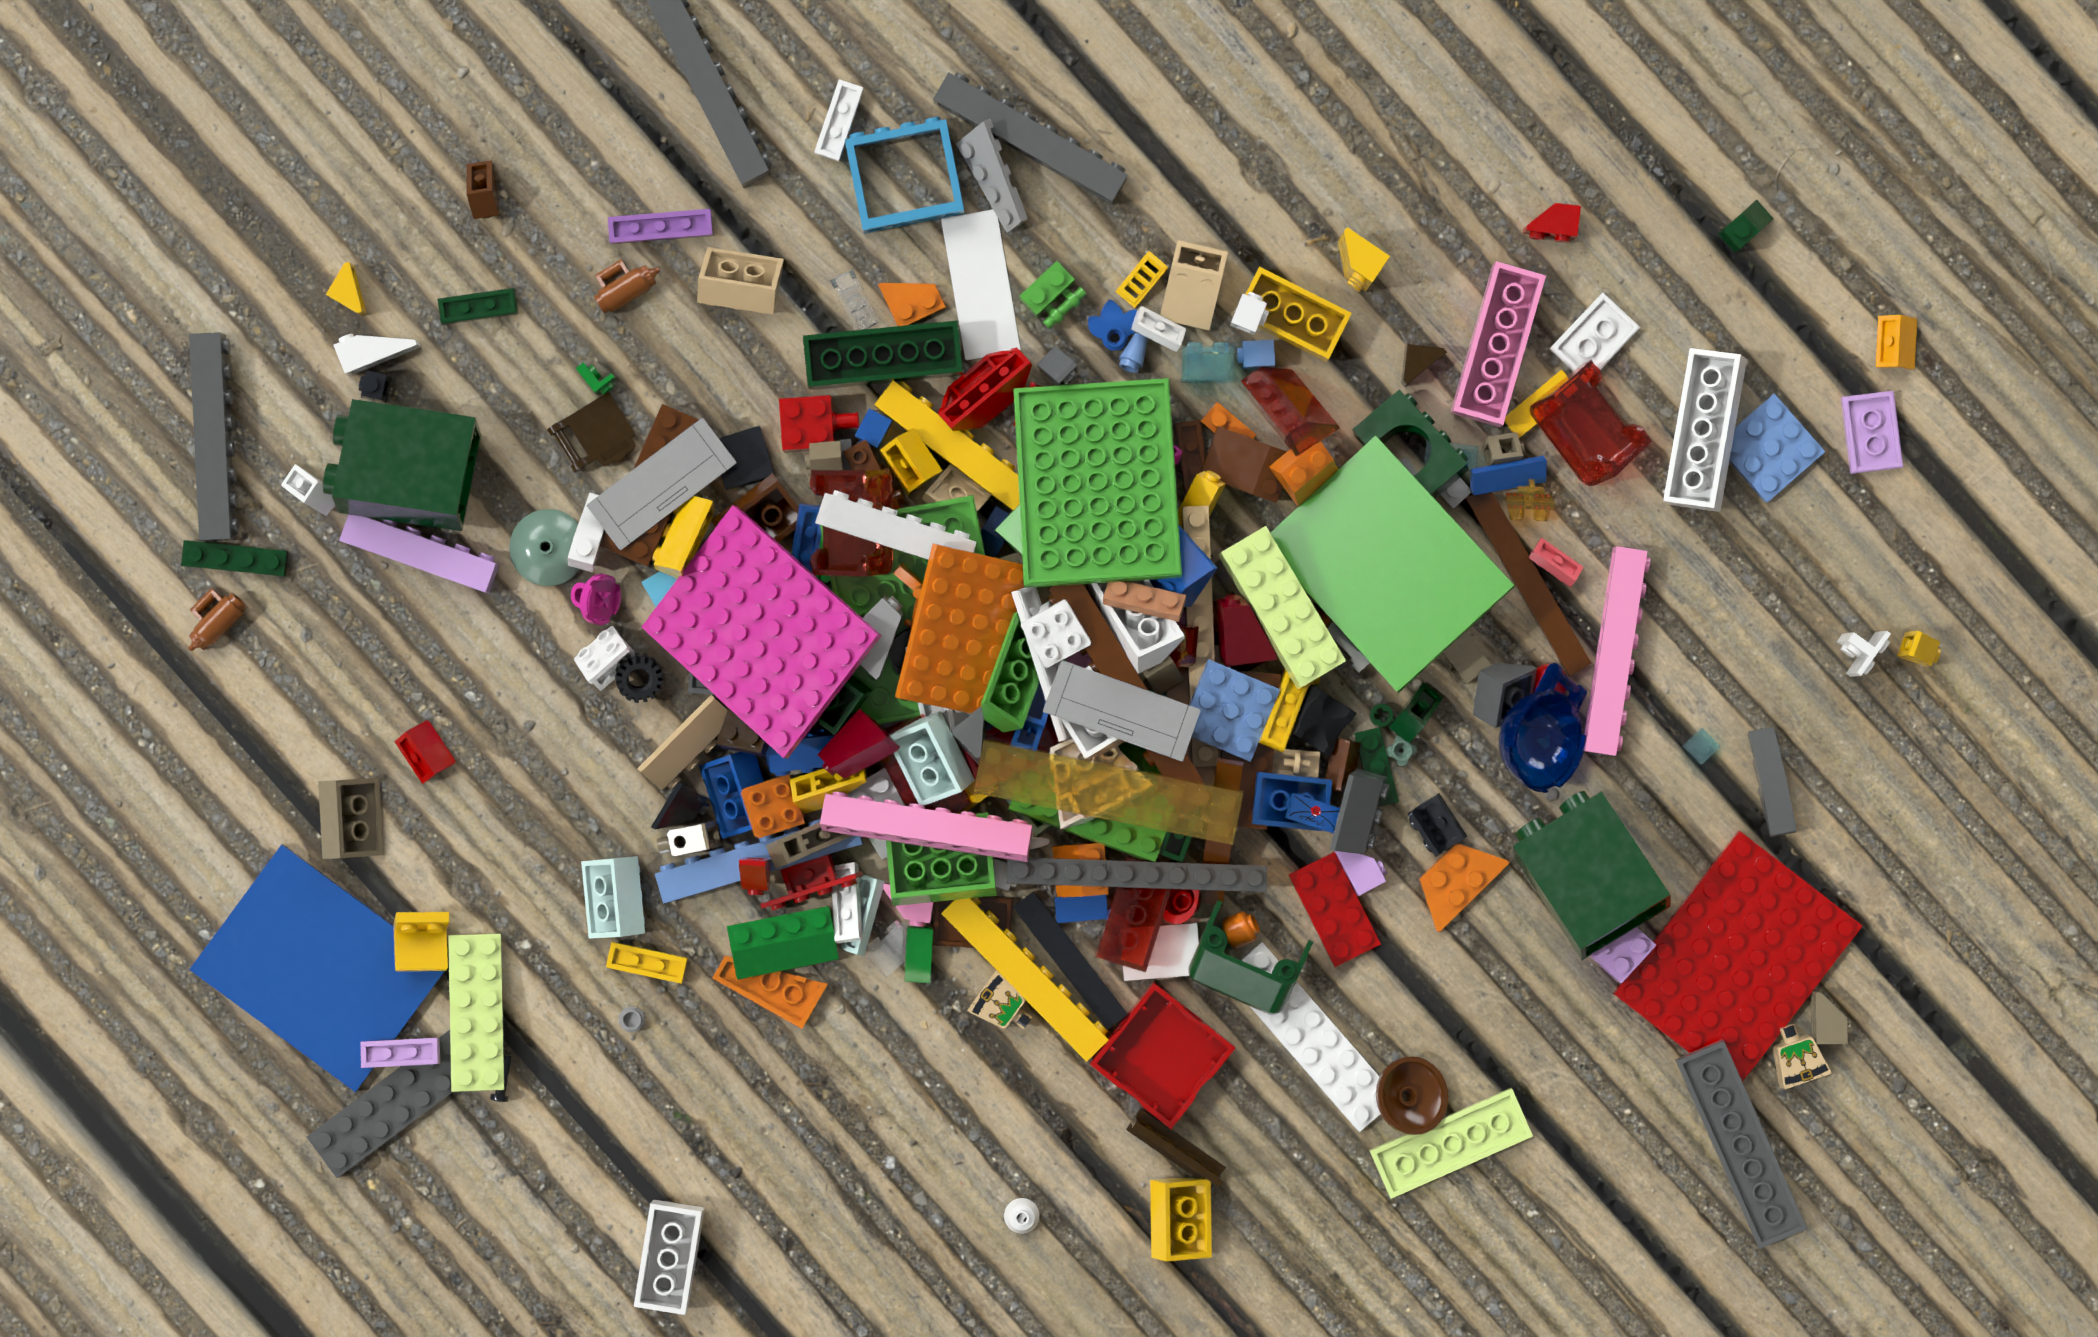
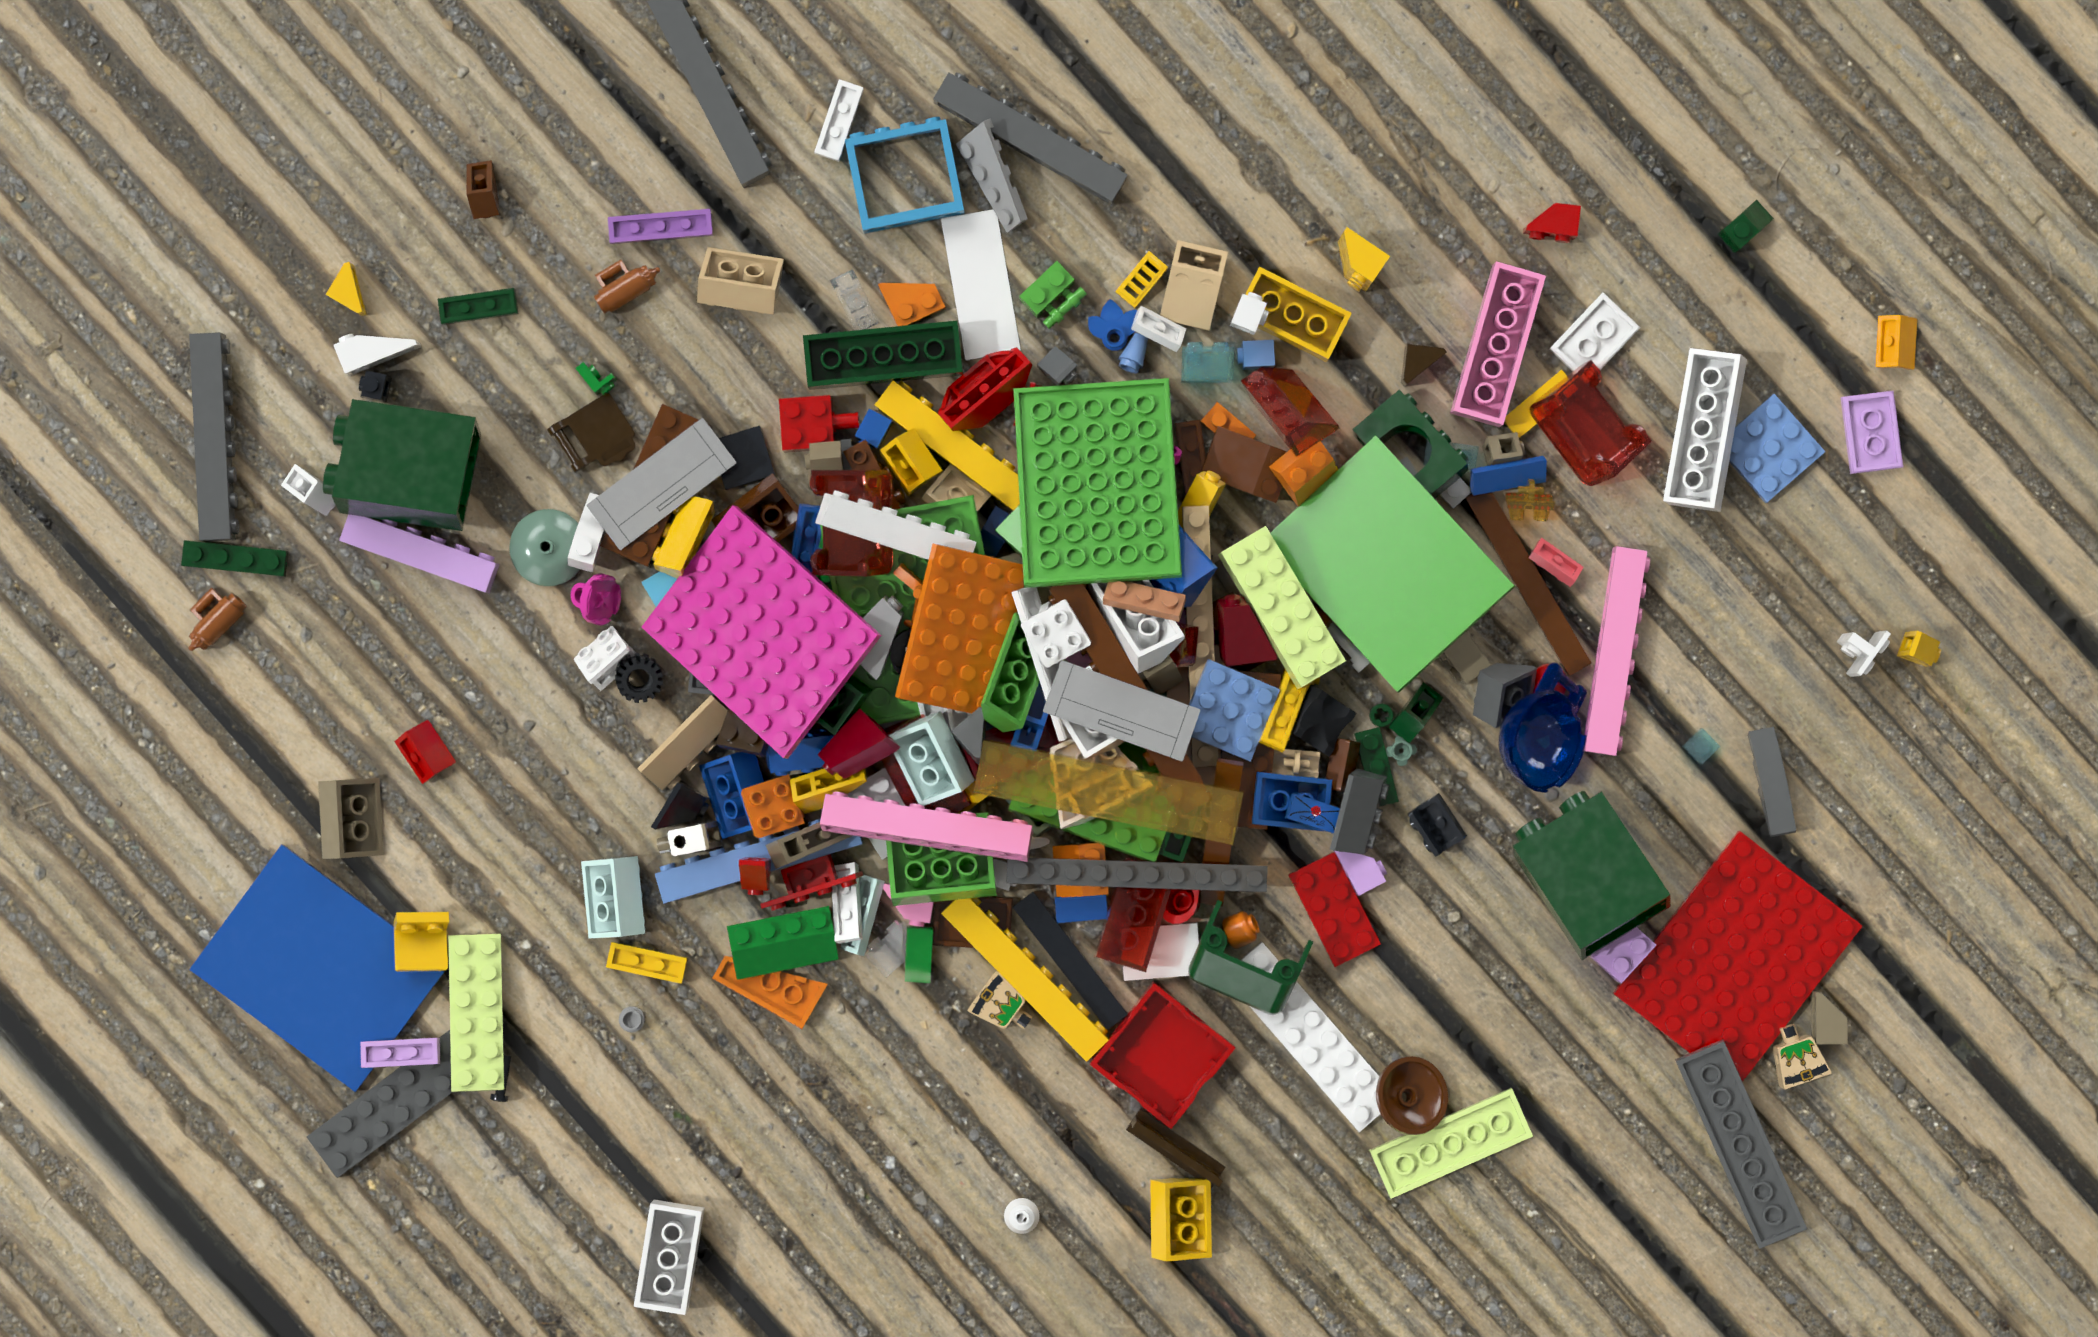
(1457, 880): orange wing -> none

